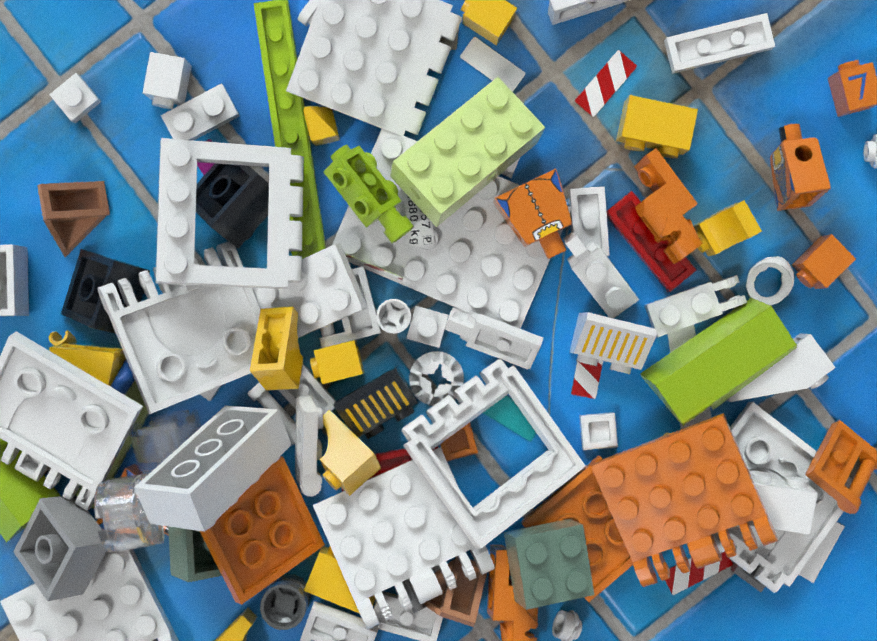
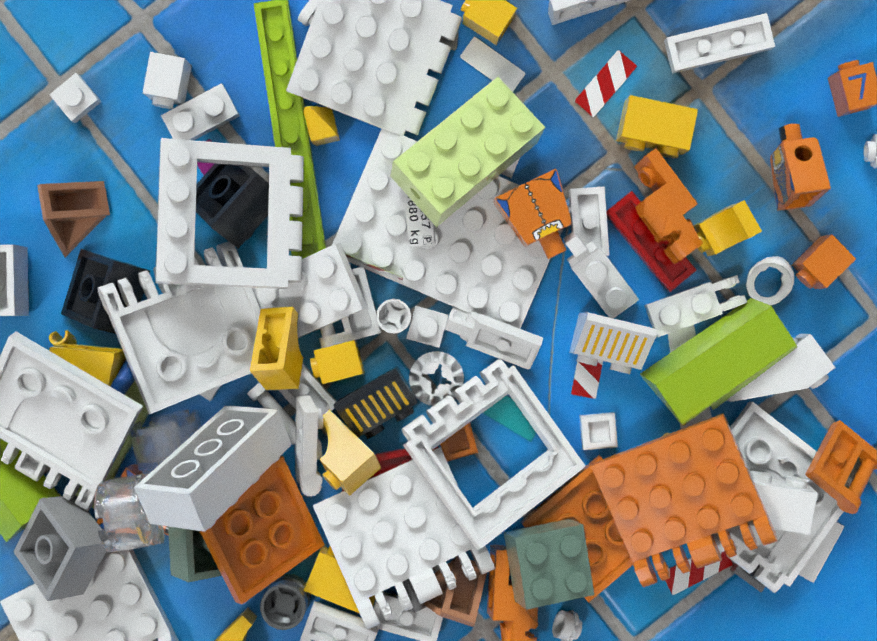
(366, 191): lime brick -> none

